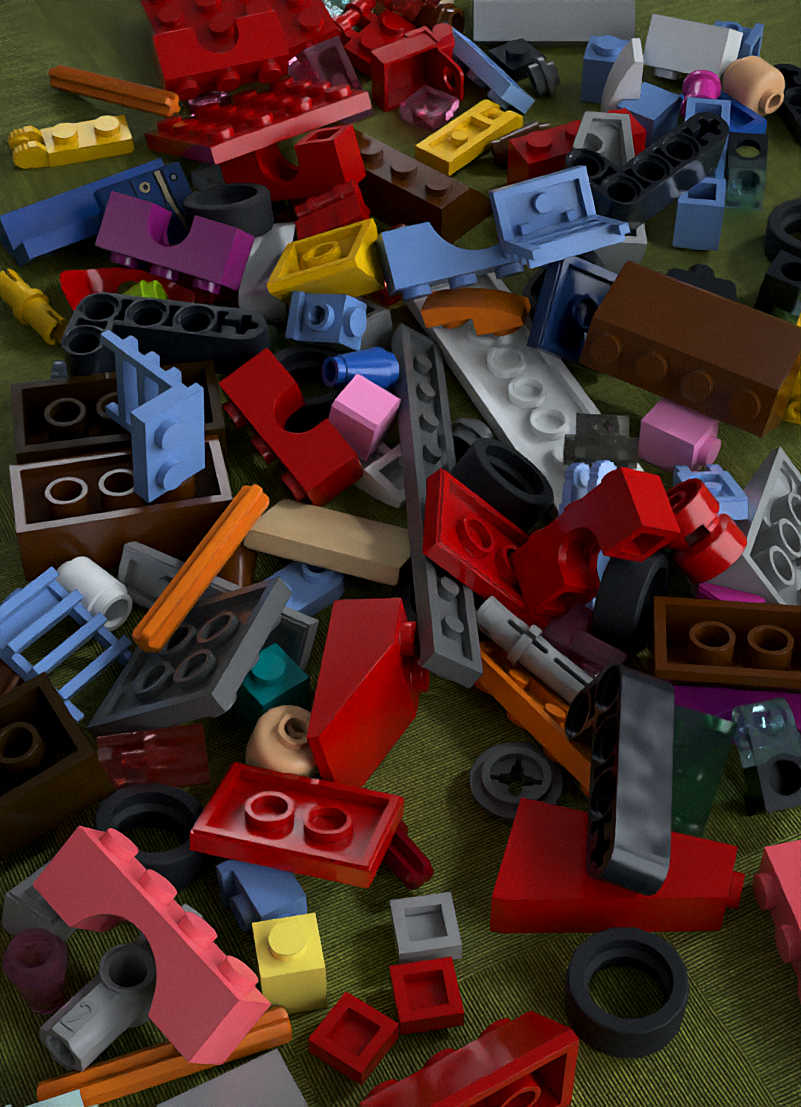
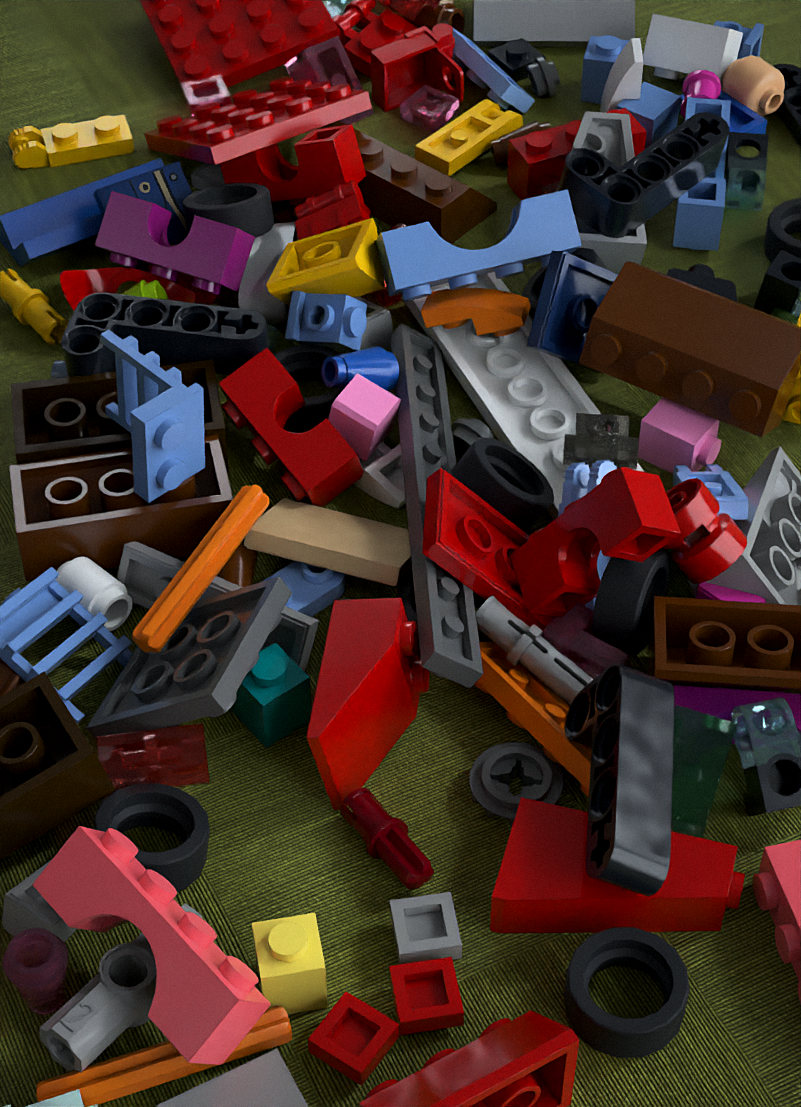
(114, 91): orange axle -> none
(191, 70): red arch -> none
(259, 892): medium blue brick -> none
(281, 742): light nougat head -> none
(298, 824): red tile -> none
(551, 218): medium blue plate -> none

